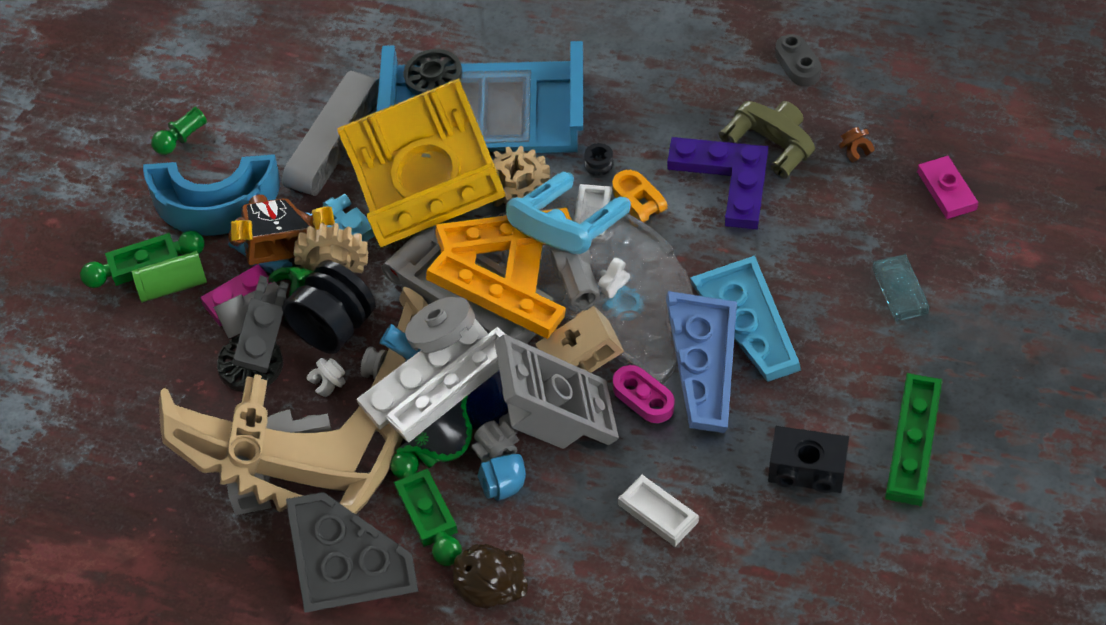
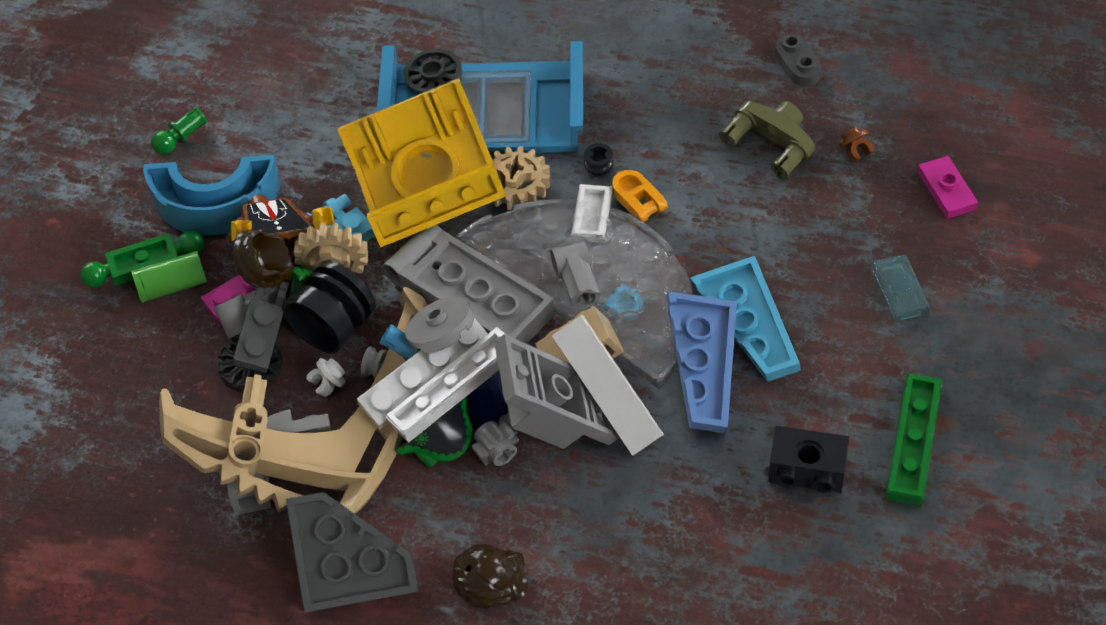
(262, 258): none -> dark brown hair
(322, 145): light grey beam -> none
(425, 508): green plate -> none
(502, 476): dark azure piece -> none
(508, 296): light orange plate -> none
(553, 227): medium azure piece -> none
(607, 385): none -> white tile
(613, 278): white piece -> none
(646, 394): dark pink plate -> none
(658, 510): white tile -> none
(741, 161): dark purple plate -> none

